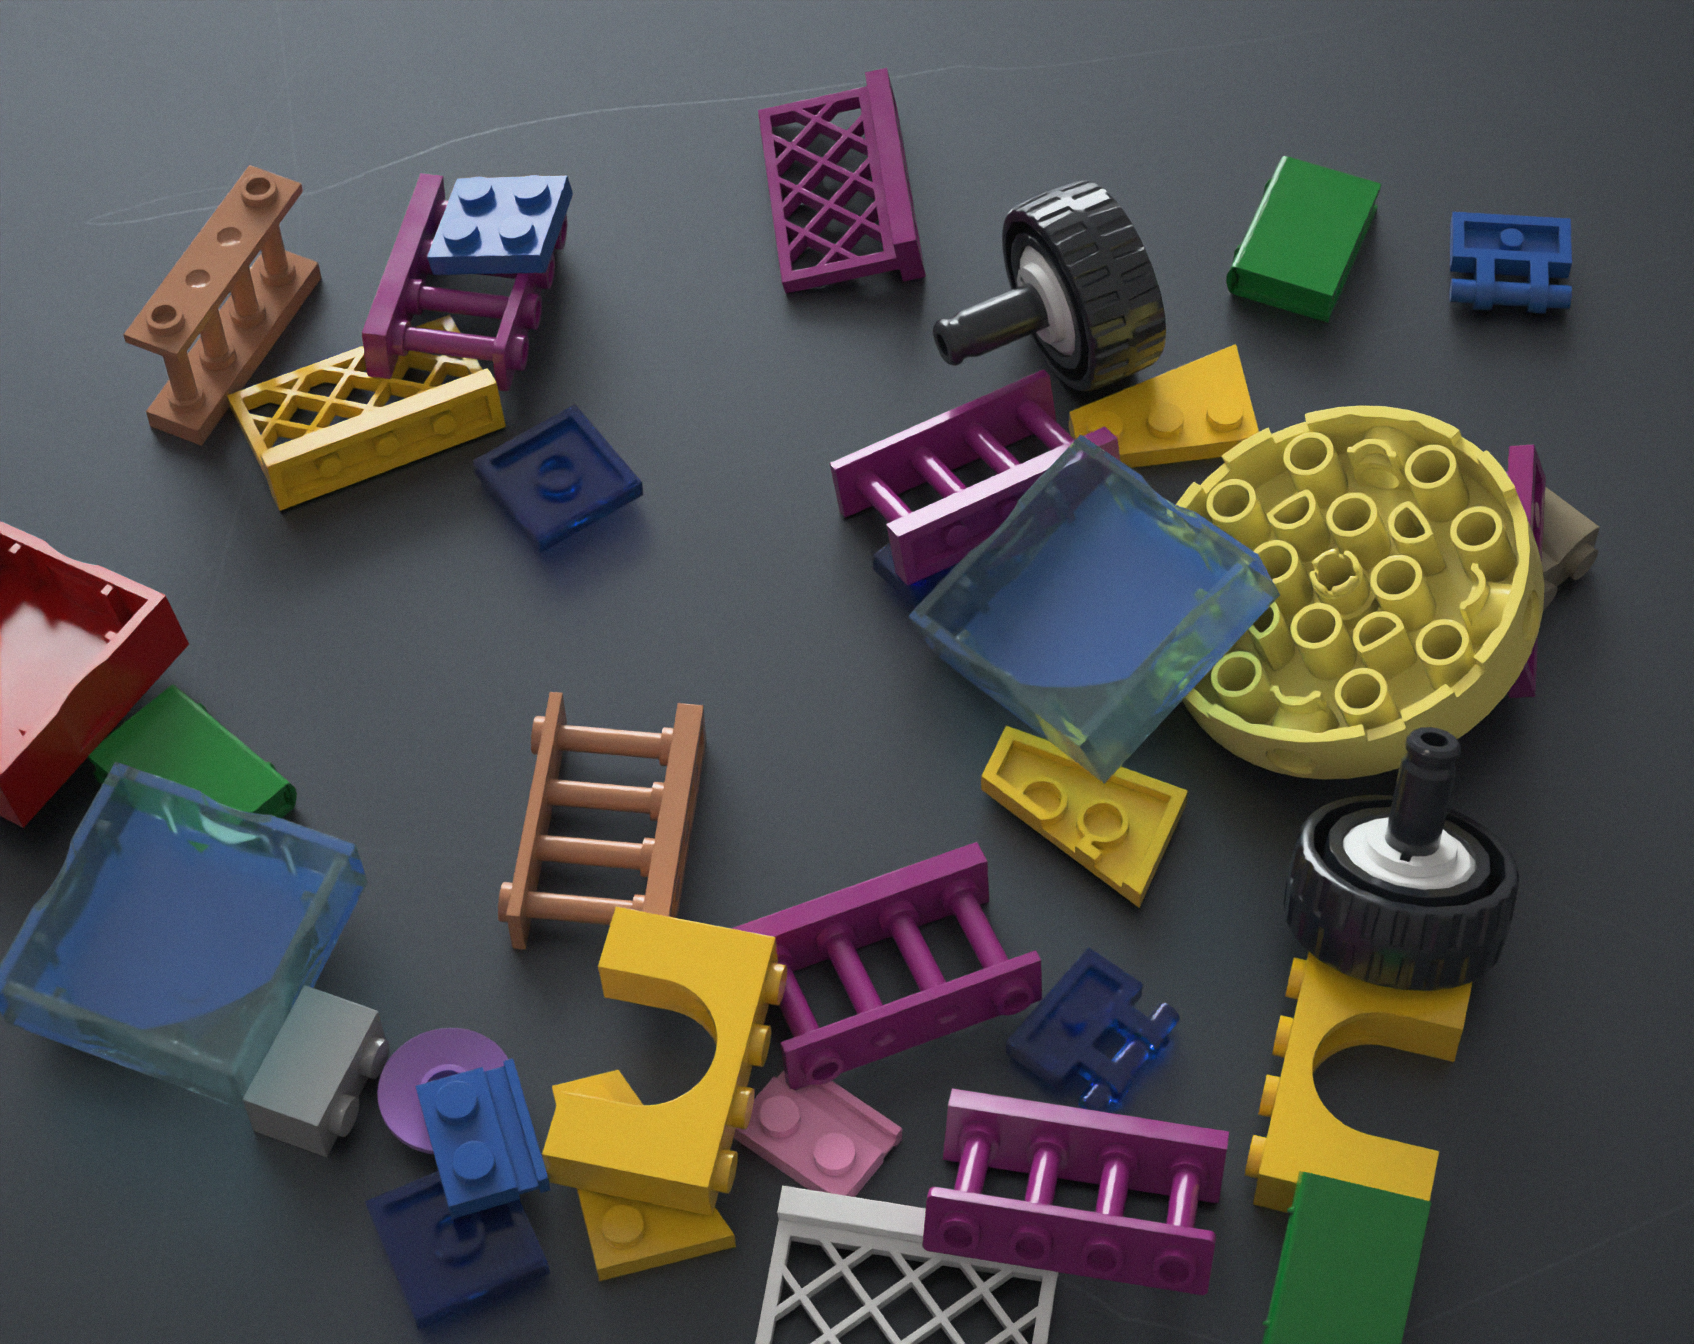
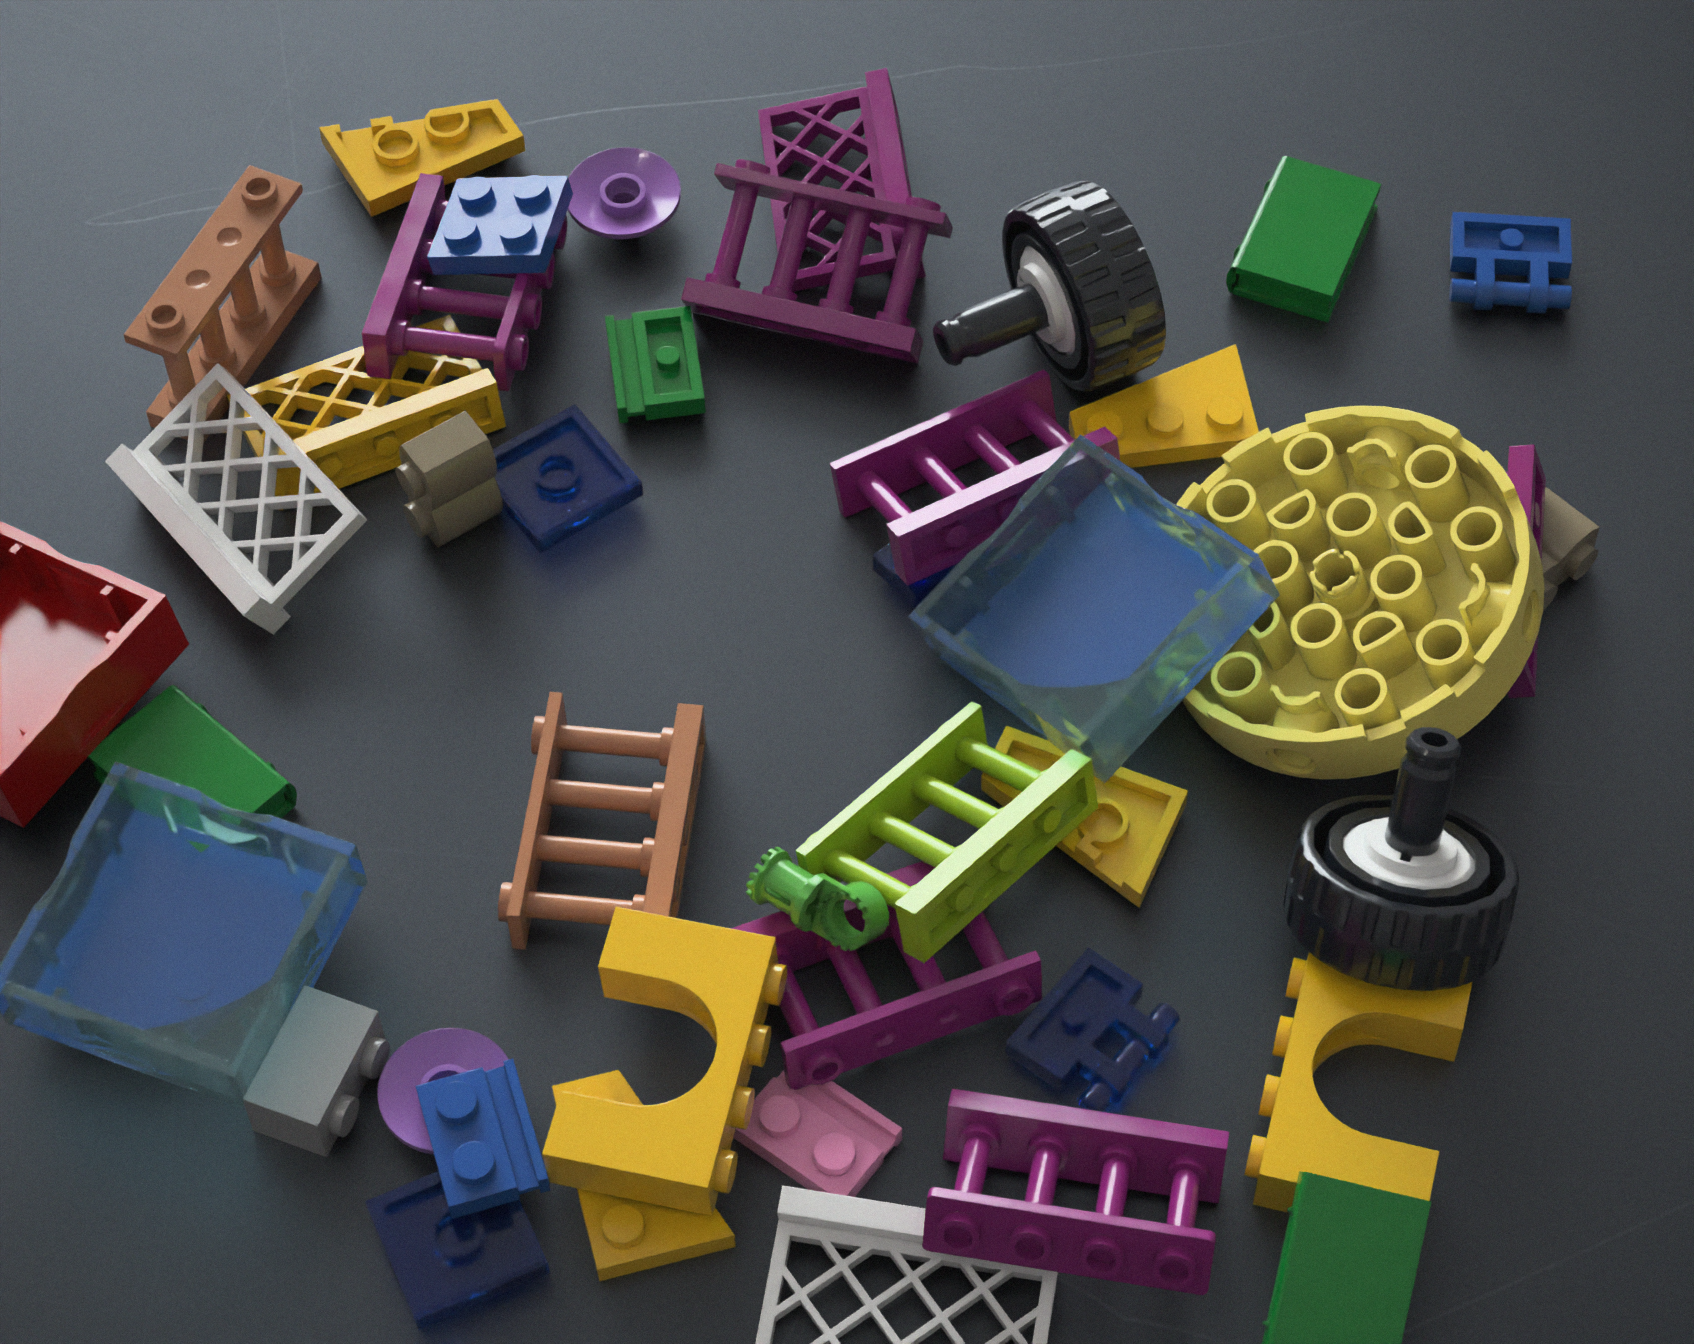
(211, 541): none -> white fence
(449, 480): none -> dark tan brick
(450, 142): none -> yellow wing
(623, 193): none -> medium lavender dish
(655, 364): none -> green plate
(817, 900): none -> bright green connector
(833, 317): none -> magenta fence
(984, 865): none -> lime fence

